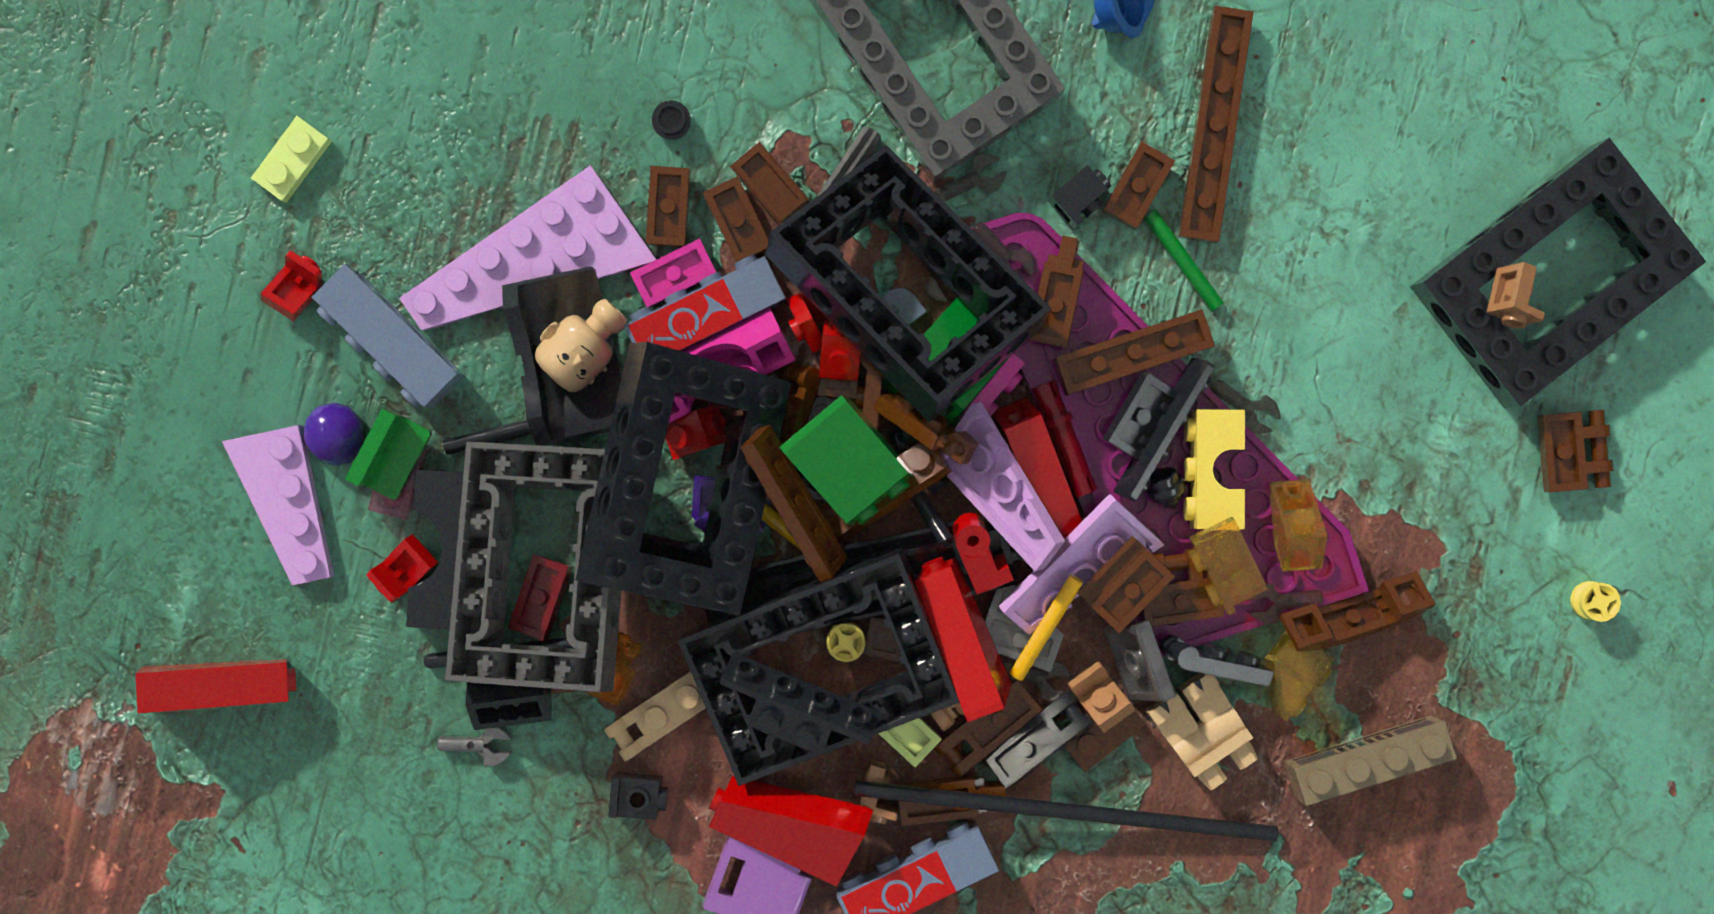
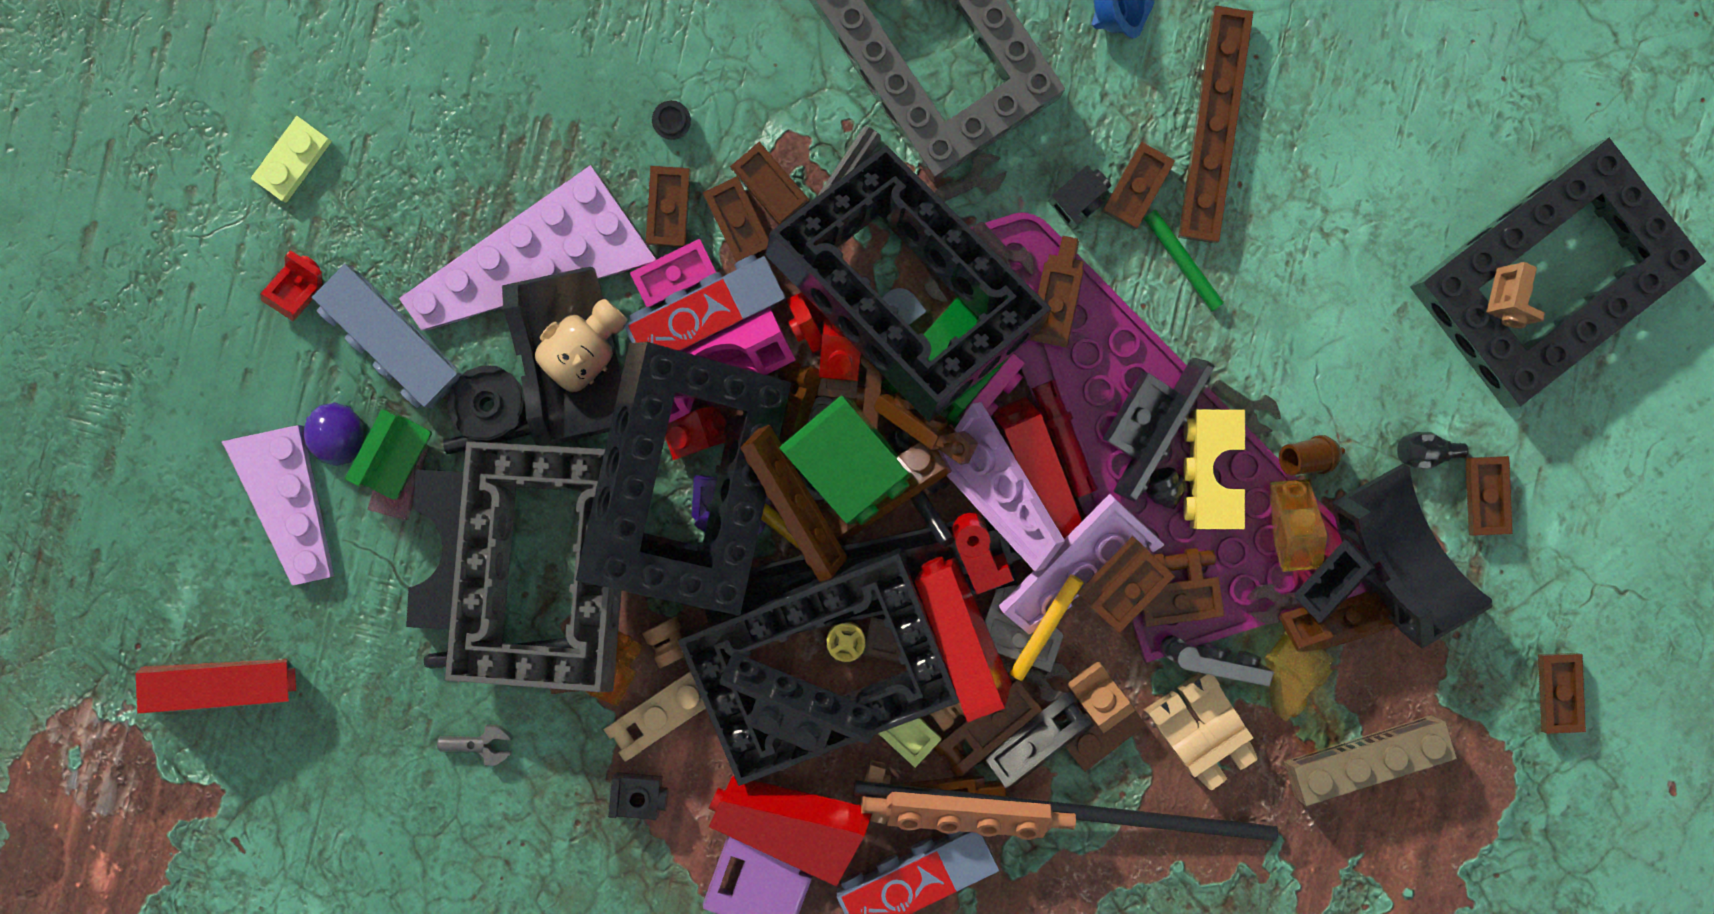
(402, 569): red bracket -> none
(471, 394): none -> black plate
(506, 705): black brick -> none
(540, 597): dark red plate -> none
(665, 652): none -> medium nougat wheel
(964, 814): none -> nougat plate
(1133, 352): reddish brown plate -> none
(1140, 662): flat silver plate -> none
(1227, 563): clear yellow bracket -> none
(1311, 456): none -> reddish brown piece
(1334, 581): none -> black slope
(1411, 568): none -> black panel
(1428, 450): none -> black piece
(1489, 495): none -> reddish brown plate
(1561, 693): none -> reddish brown plate
(1564, 451): reddish brown plate -> none
(1605, 601): light yellow wheel -> none

